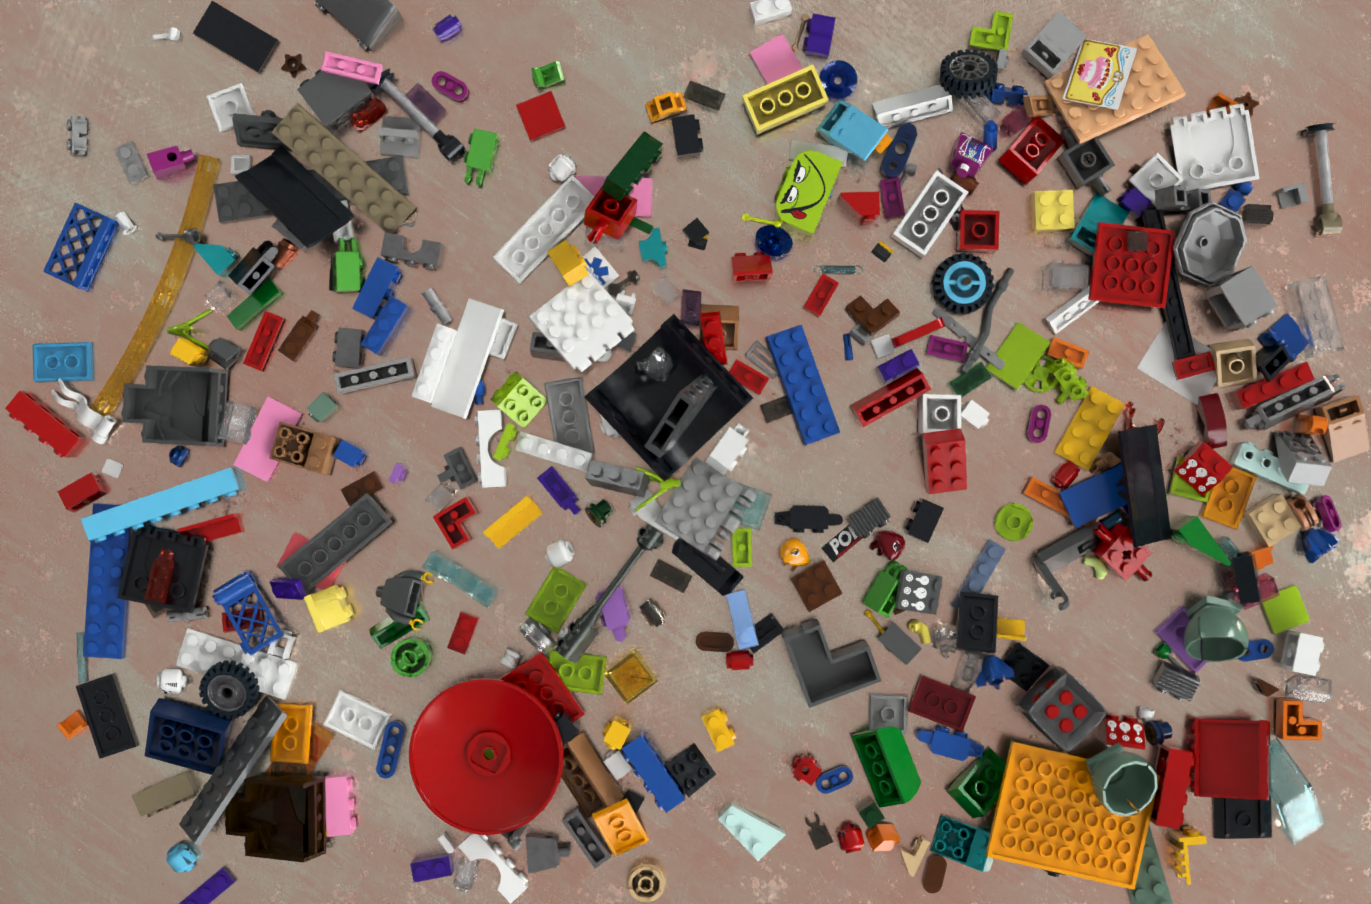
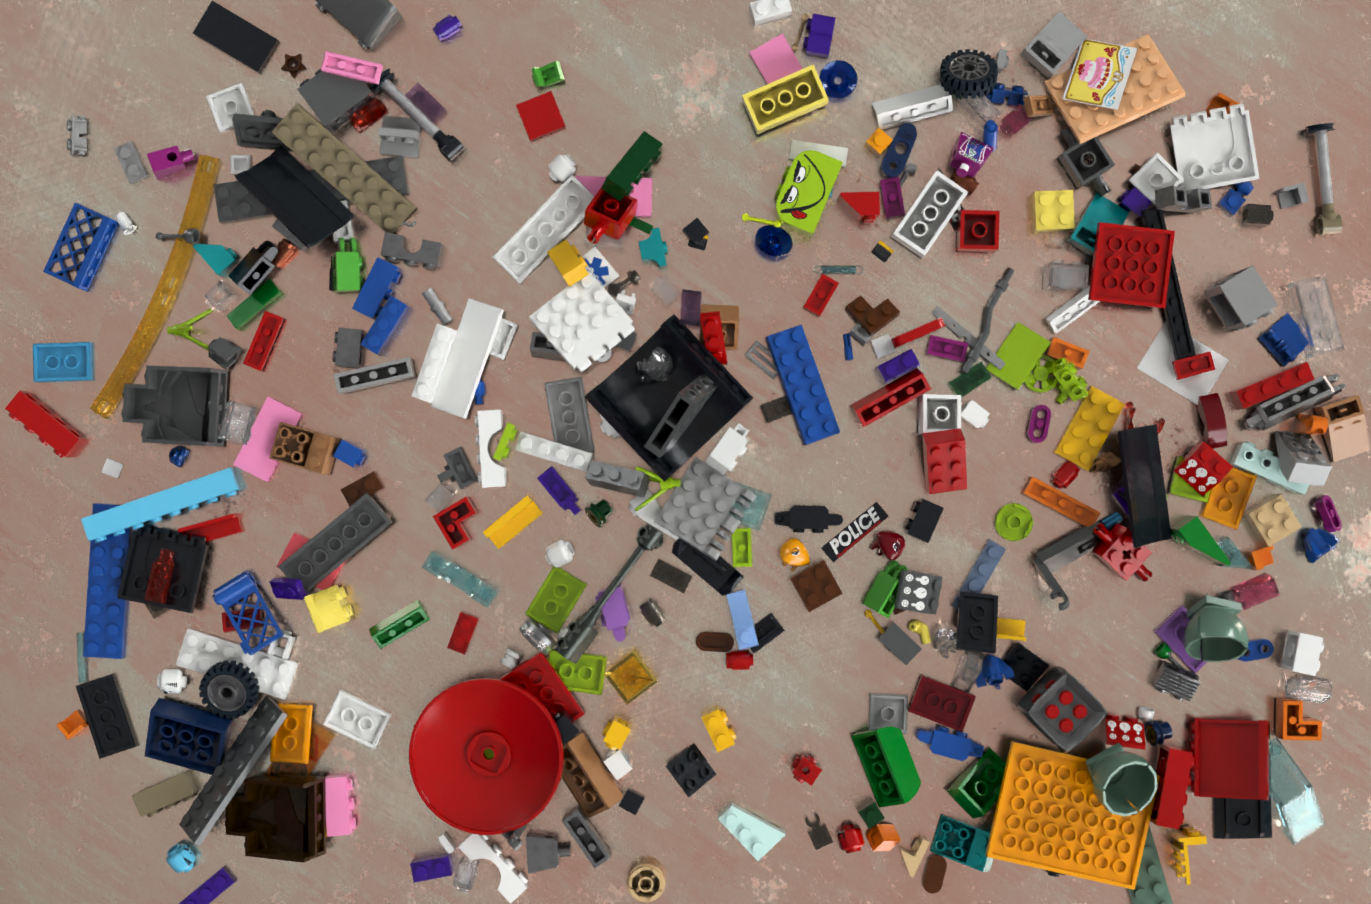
(82, 492): red hinge -> none
(100, 425): white flag -> none
(173, 34): white hand -> none
(189, 352): yellow brick -> none
(198, 613): light grey pin -> none
(299, 336): reddish brown hinge -> none
(322, 407): sand green brick -> none
(387, 757): blue plate -> none
(398, 473): medium lavender plate -> none
(401, 596): dark grey torso -> none
(411, 657): bright green brick -> none
(450, 86): magenta plate -> none
(480, 154): bright green hinge -> none
(519, 399): lime bracket -> none
(620, 827): light orange tile -> none
(653, 771): blue brick -> none
(665, 106): light orange brick -> none
(686, 136): black brick -> none
(704, 95): clear smoke plate -> none
(748, 376): red plate -> none
(751, 267): red slope -> none
(828, 674): dark grey piece -> none
(835, 781): blue plate -> none
(851, 130): medium azure slope -> none
(868, 517): dark grey brick -> none
(963, 283): wheel -> none
(993, 38): lime plate -> none
(1031, 150): red slope -> none
(1093, 497): blue tile -> none
(1099, 566): yellowish green arm -> none
(1137, 241): clear smoke tile -> none
(1221, 245): light grey rock -> none
(1234, 362): tan slope -> none
(1247, 99): reddish brown plate -> none
(1247, 578): black brick -> none
(1264, 688): reddish brown slope -> none
(1272, 360): black slope -> none
(1285, 610): lime tile -> none
(1303, 511): nougat head -> none

